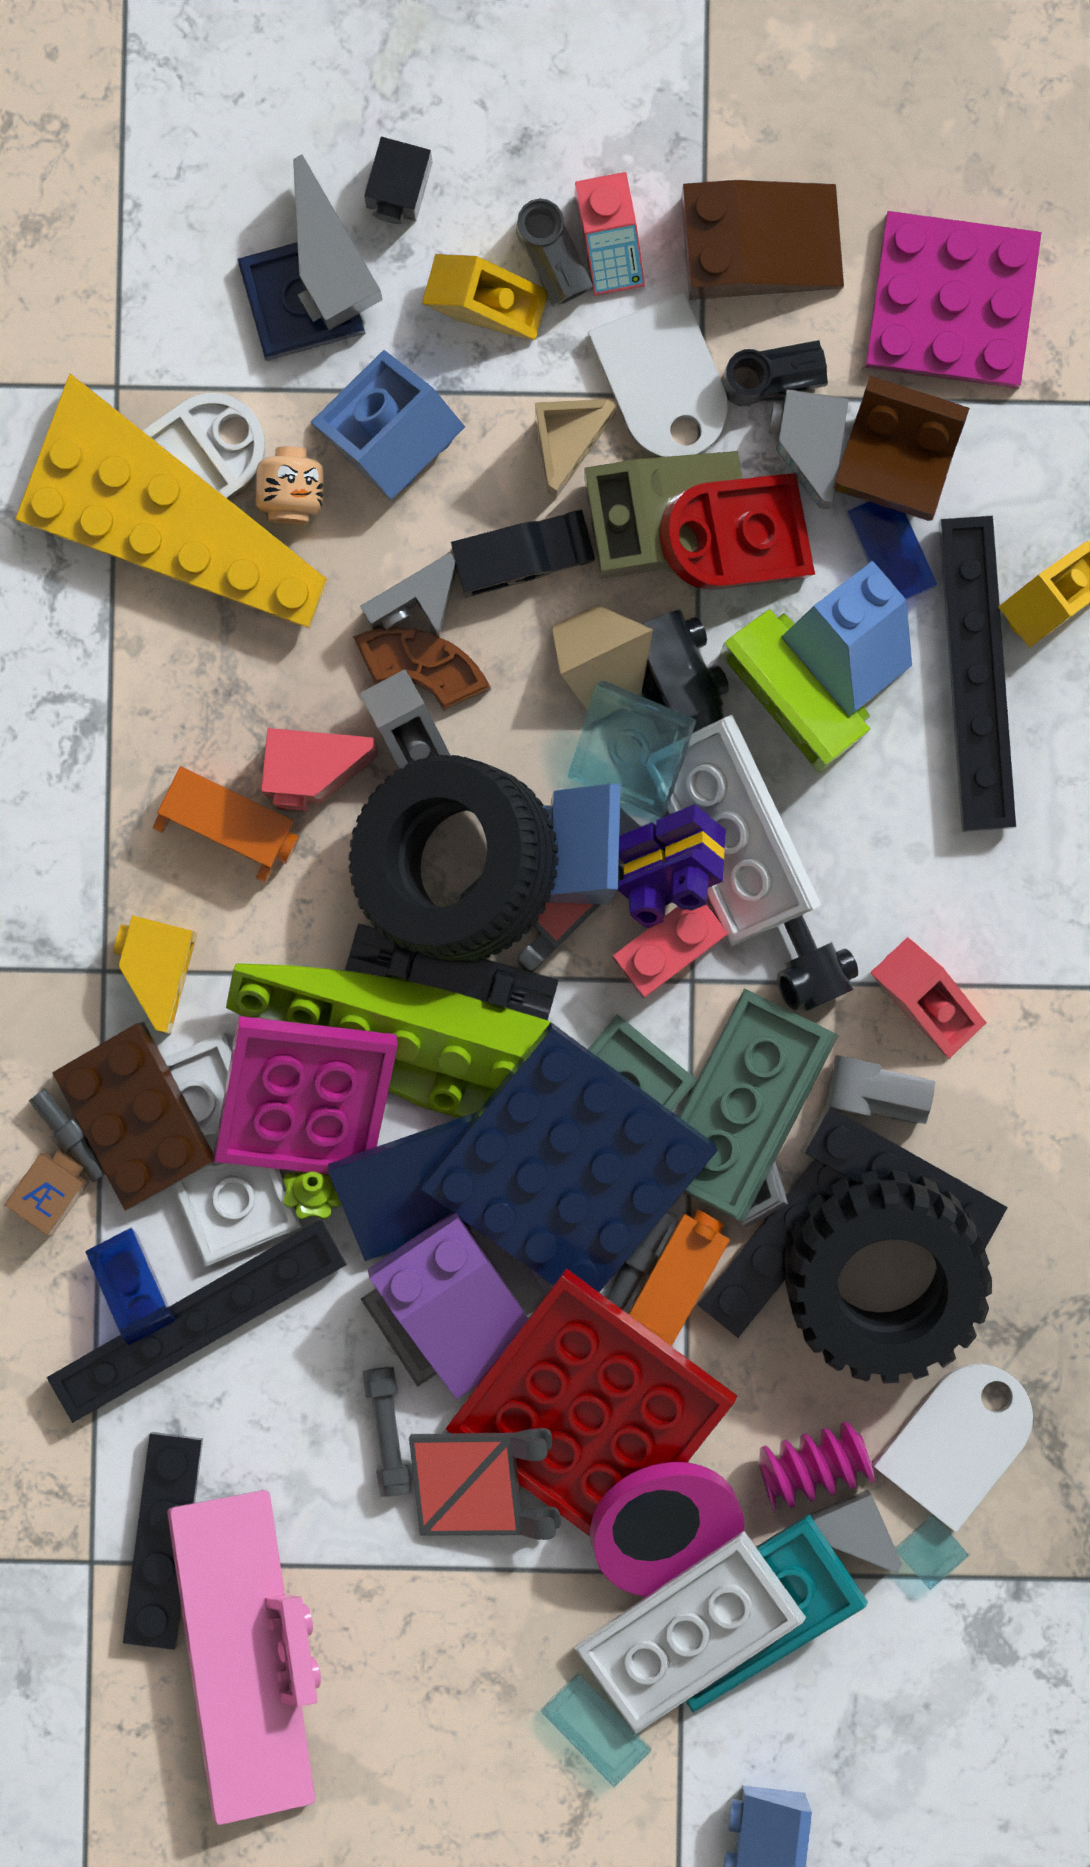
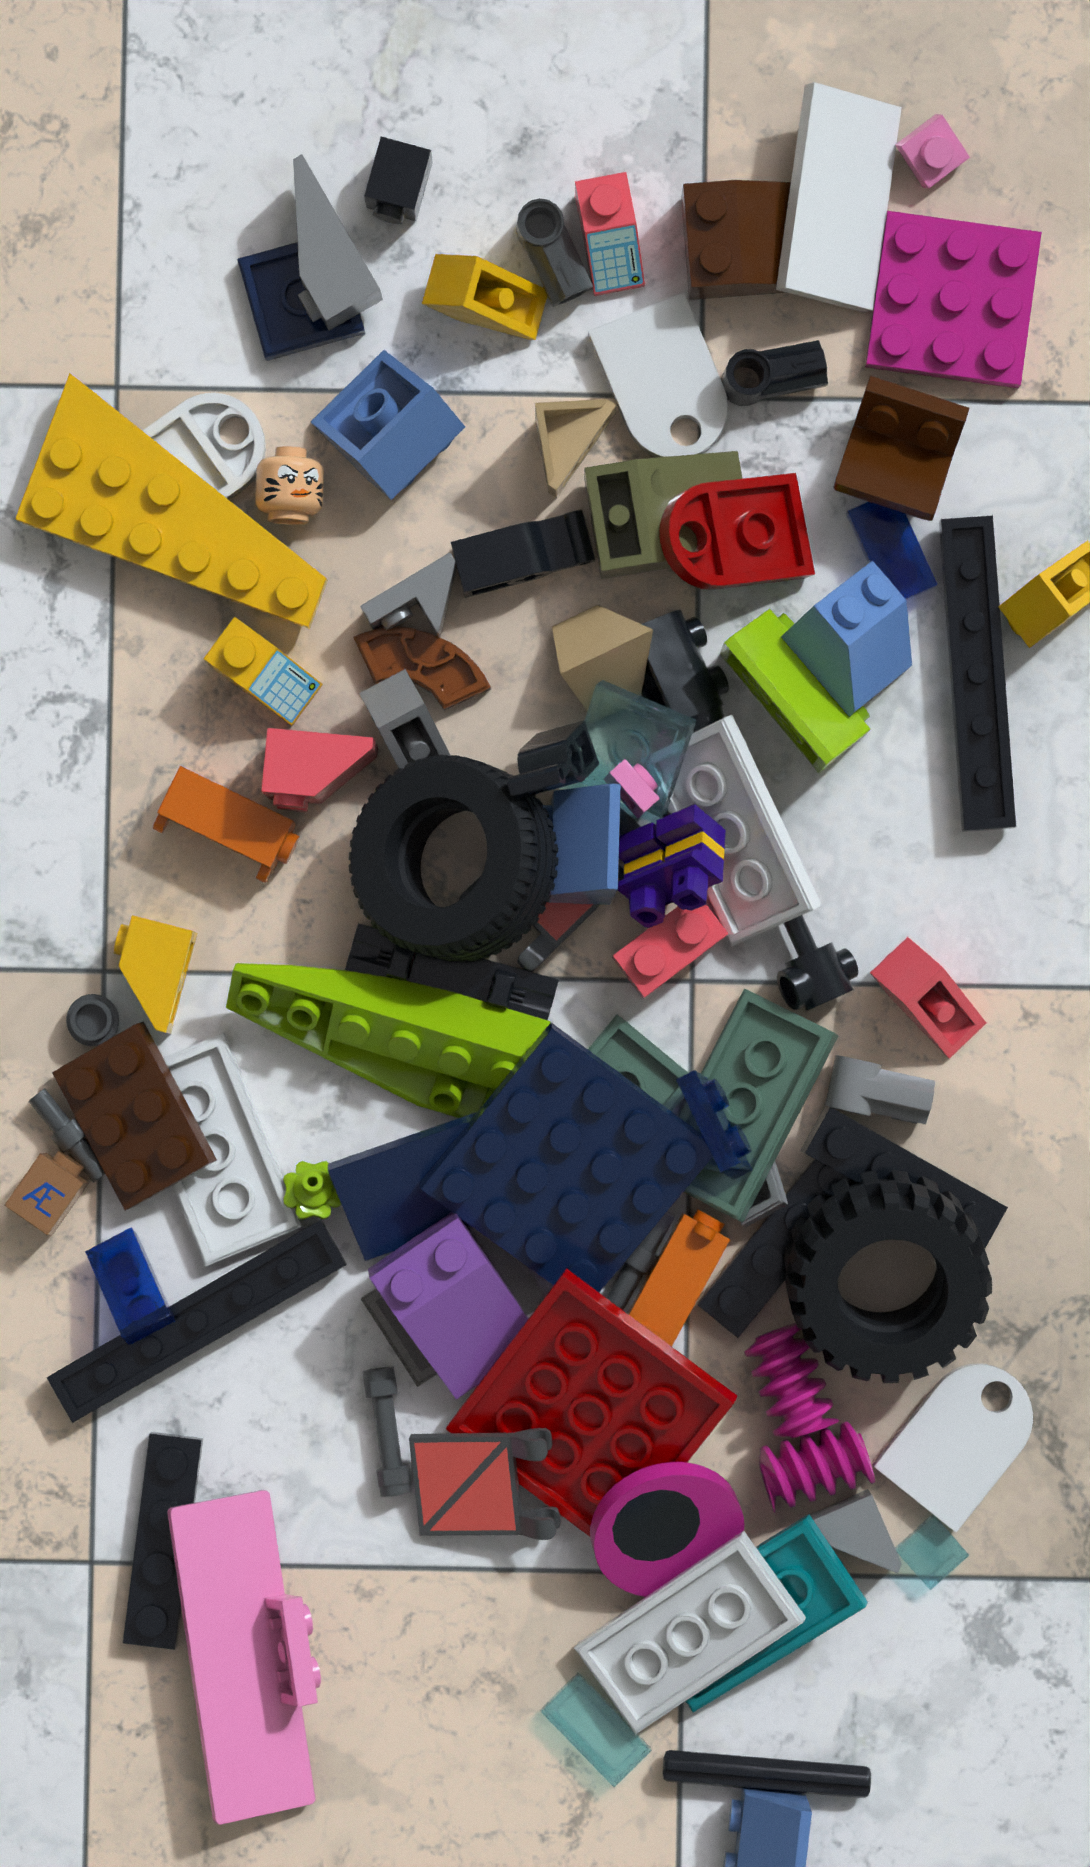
(92, 1019): none -> dark grey plate
(262, 671): none -> slope
(302, 1094): dark pink plate -> none
(554, 760): none -> black piece
(636, 787): none -> bright pink plate
(725, 1142): none -> clear blue plate
(766, 1773): none -> black axle
(790, 1382): none -> dark pink piece
(811, 440): light grey slope -> none
(838, 197): none -> white tile
(932, 151): none -> bright pink plate

